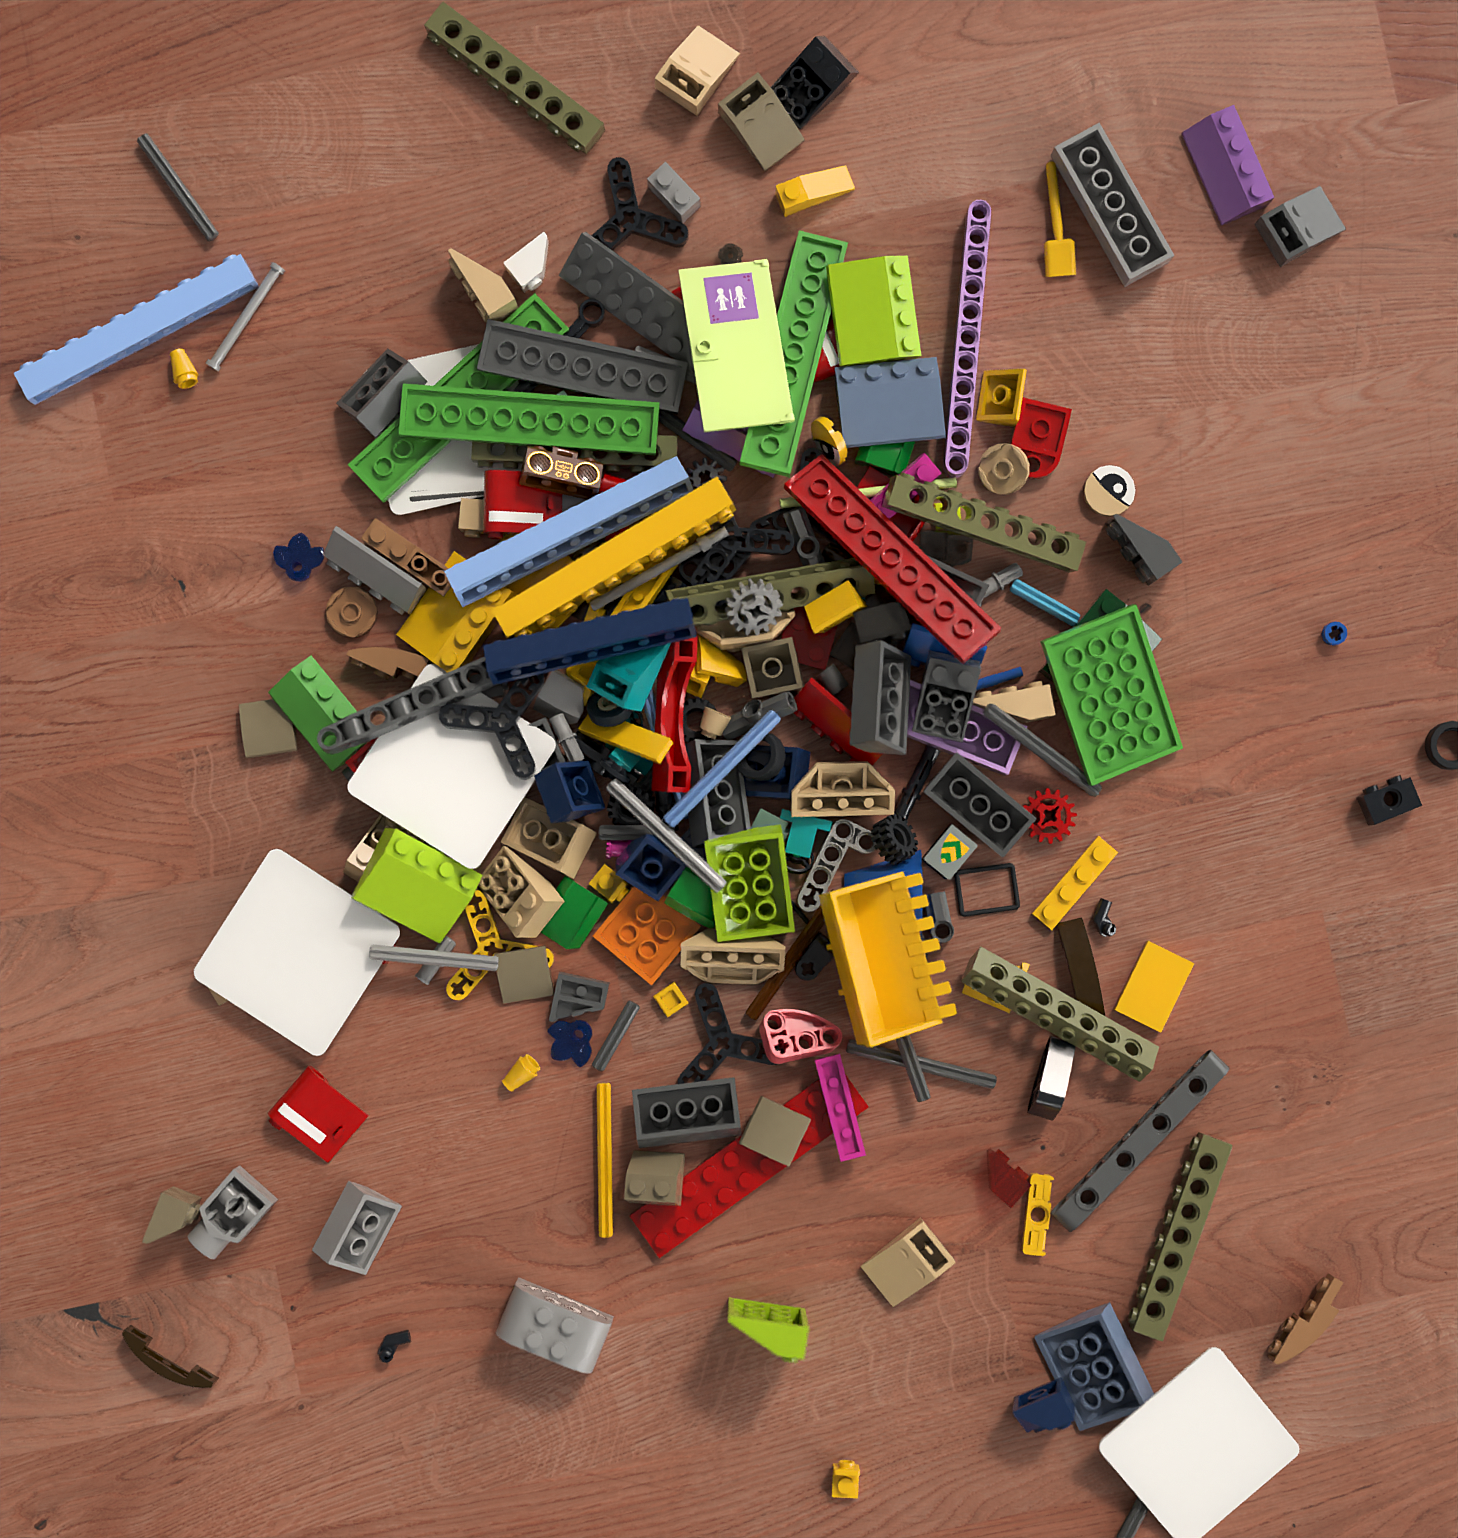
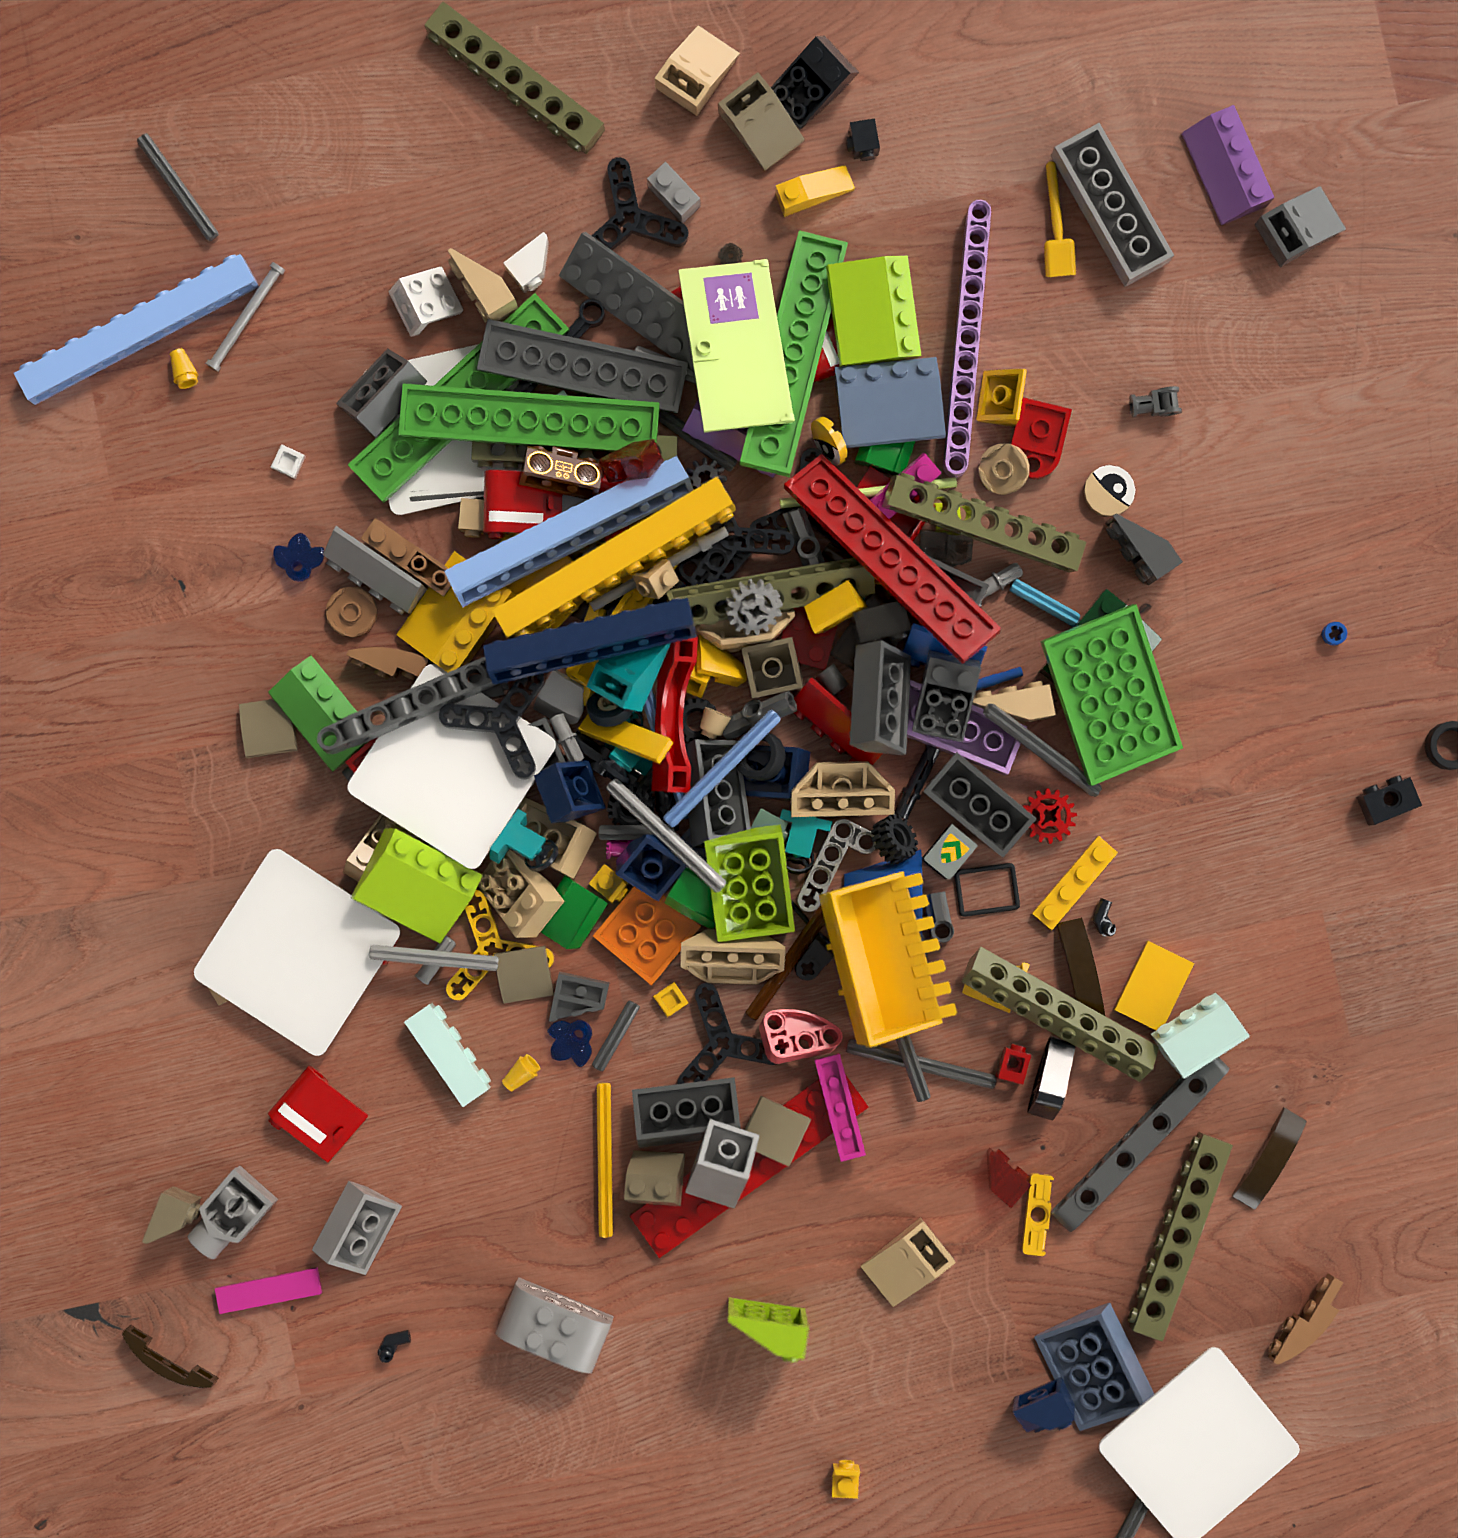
(268, 1290): none -> dark pink tile
(288, 461): none -> white tile
(424, 299): none -> white bracket
(447, 1054): none -> light aqua brick
(523, 841): none -> teal piece
(632, 461): none -> clear red slope
(656, 580): none -> tan bracket
(722, 1164): none -> light grey slope
(863, 140): none -> black brick
(1018, 1073): none -> red brick
(1158, 402): none -> dark grey connector
(1199, 1035): none -> light aqua slope
(1271, 1159): none -> dark brown slope

